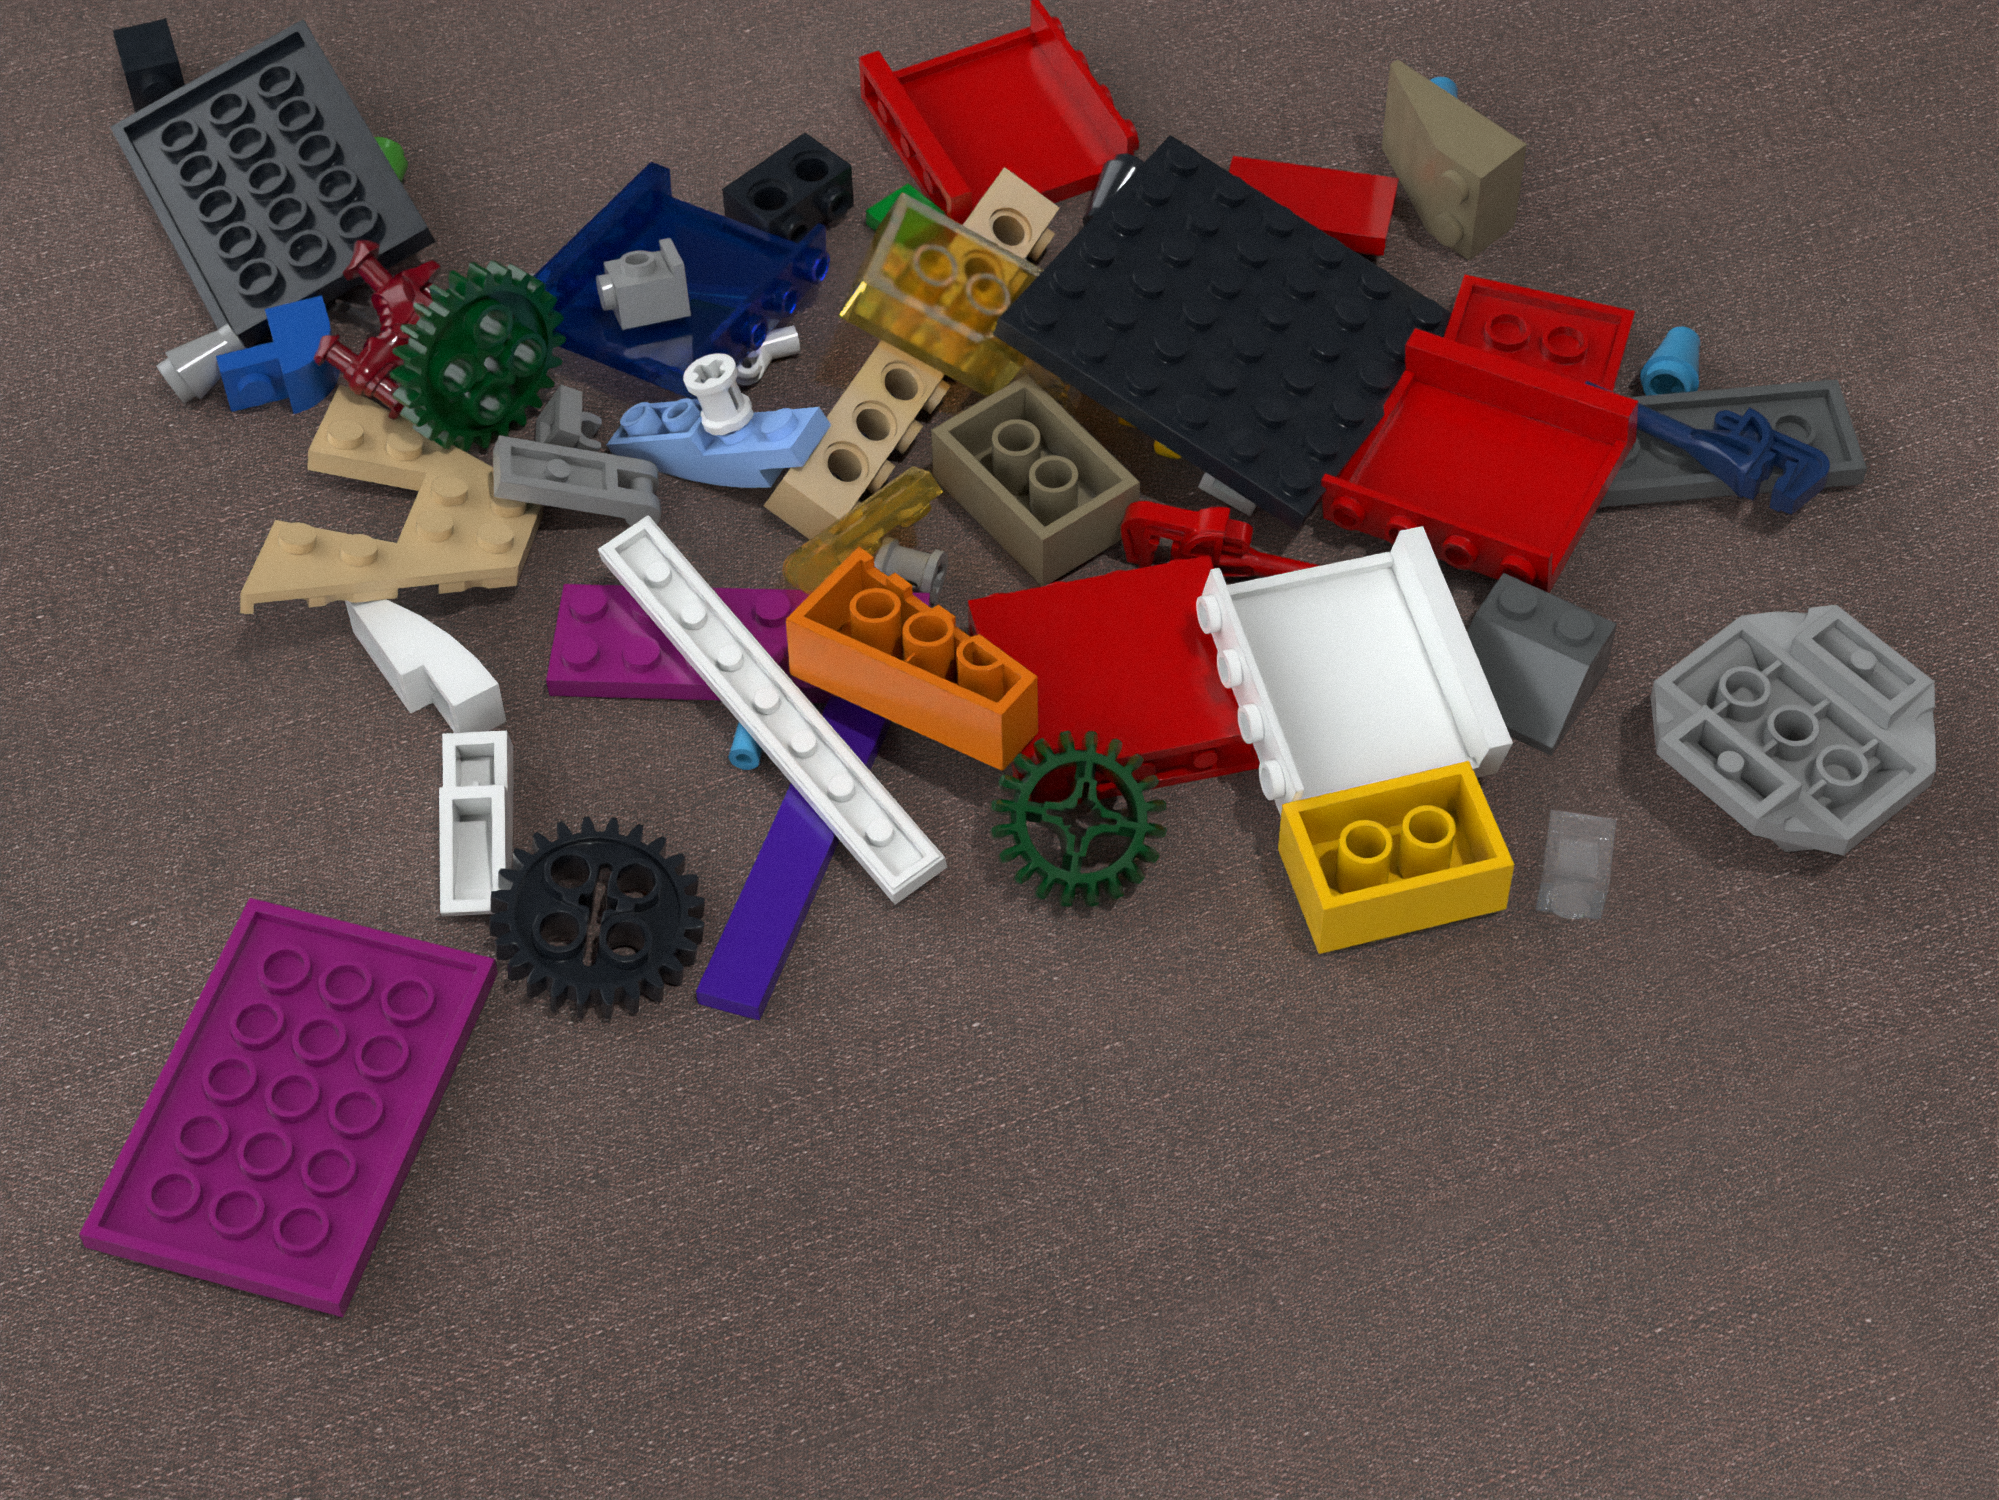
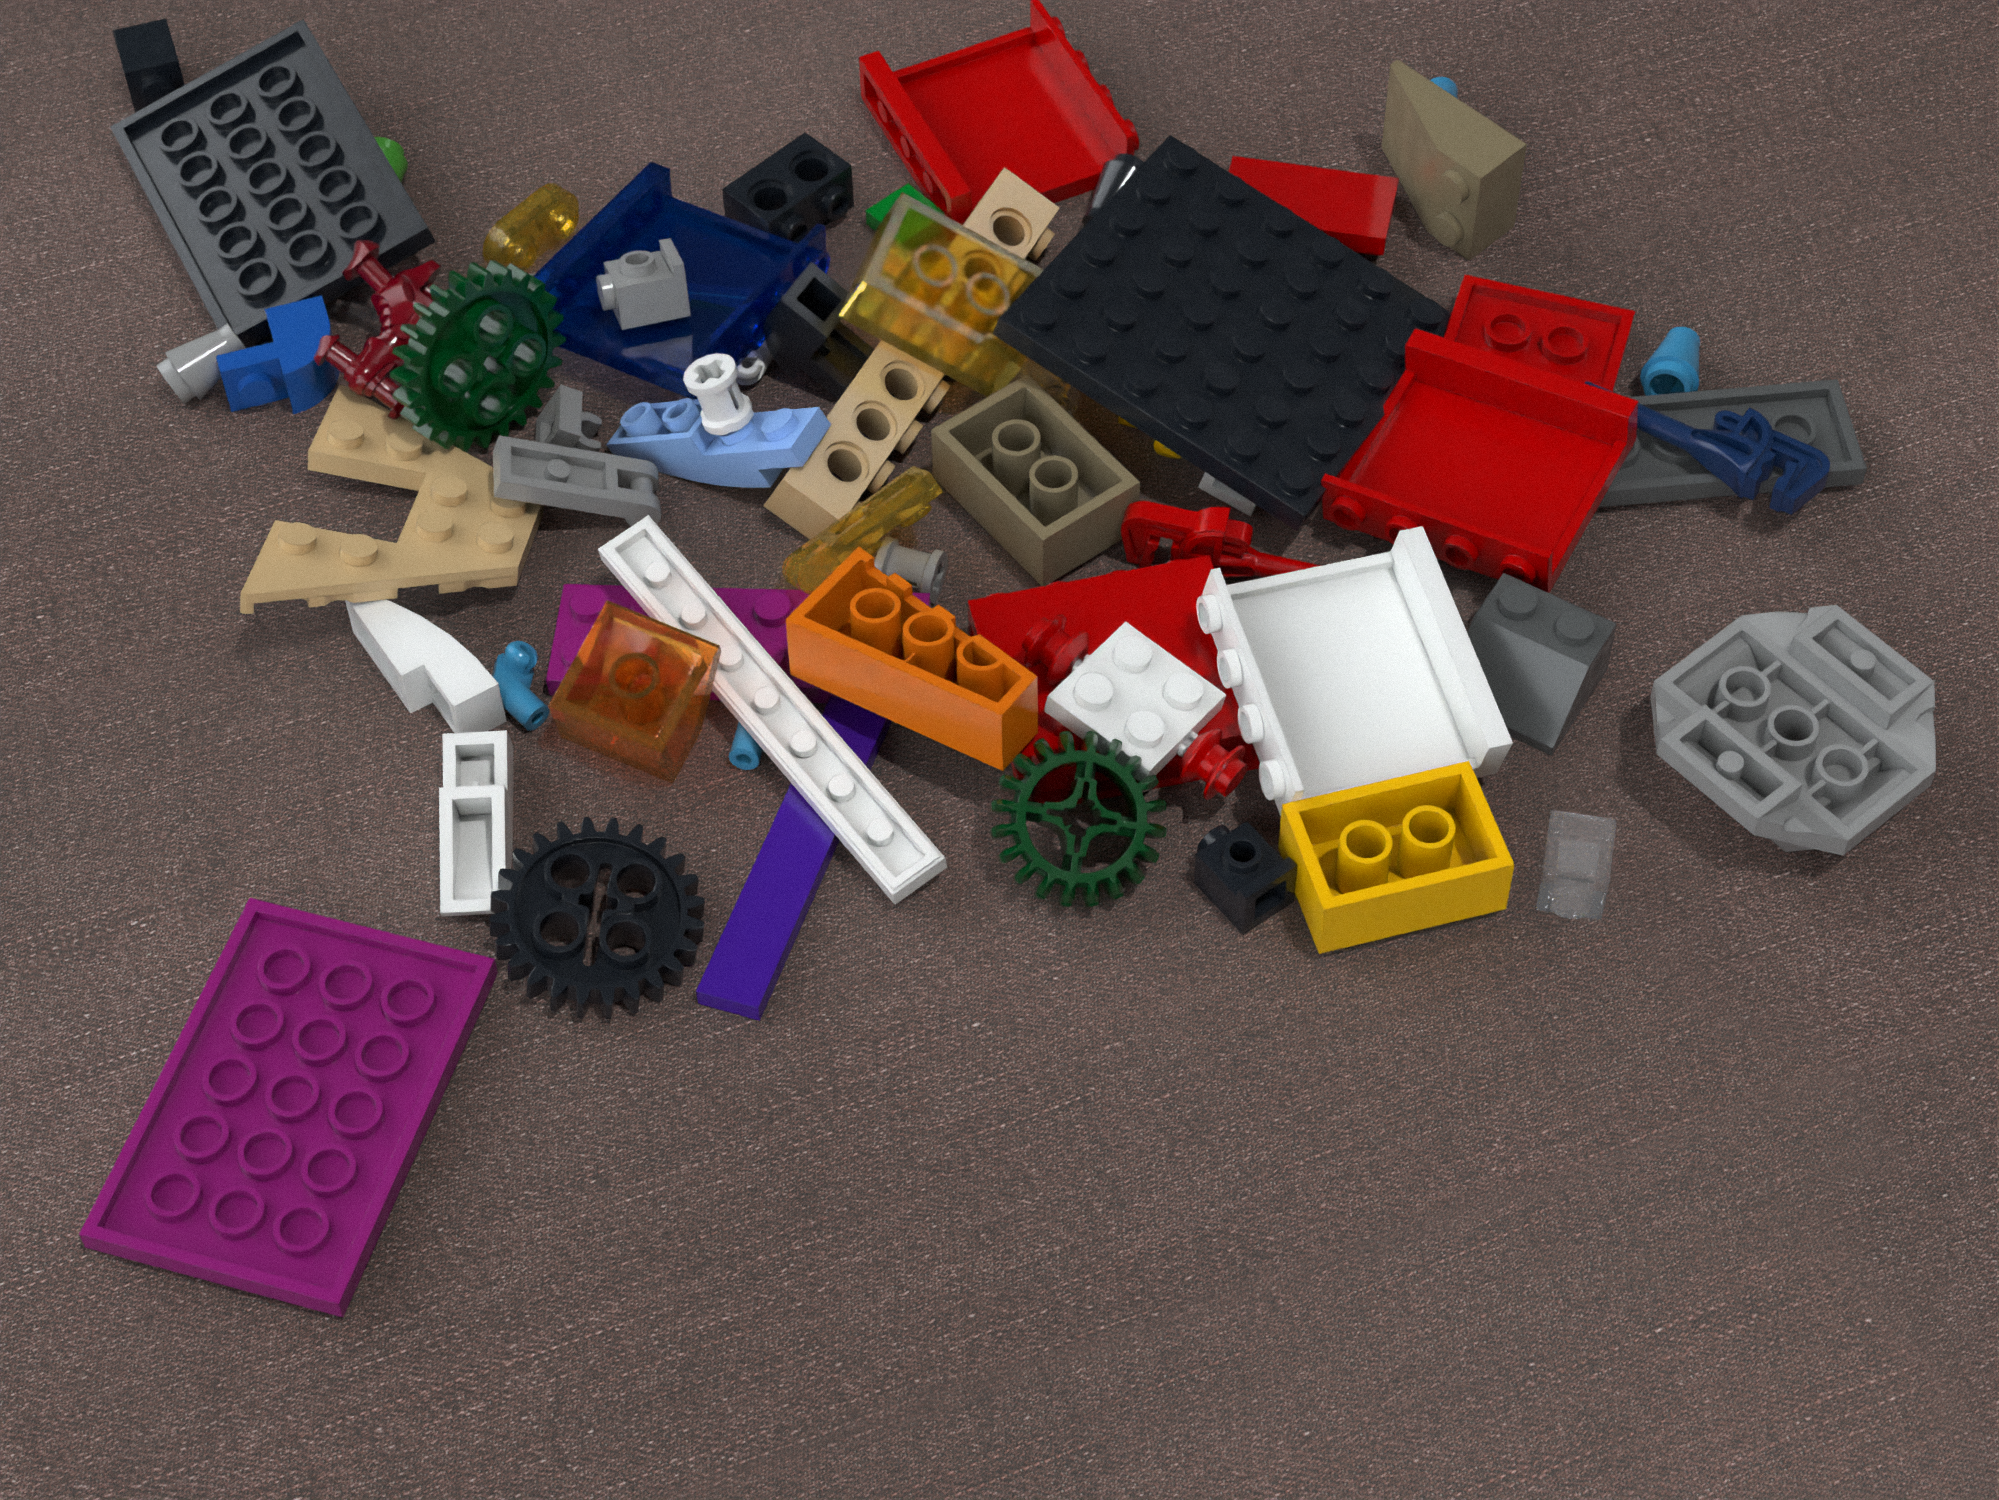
(515, 676): none -> dark azure arm
(532, 227): none -> clear yellow plate
(637, 691): none -> clear orange slope
(808, 333): none -> black brick
(1137, 696): none -> white plate
(1244, 875): none -> black brick

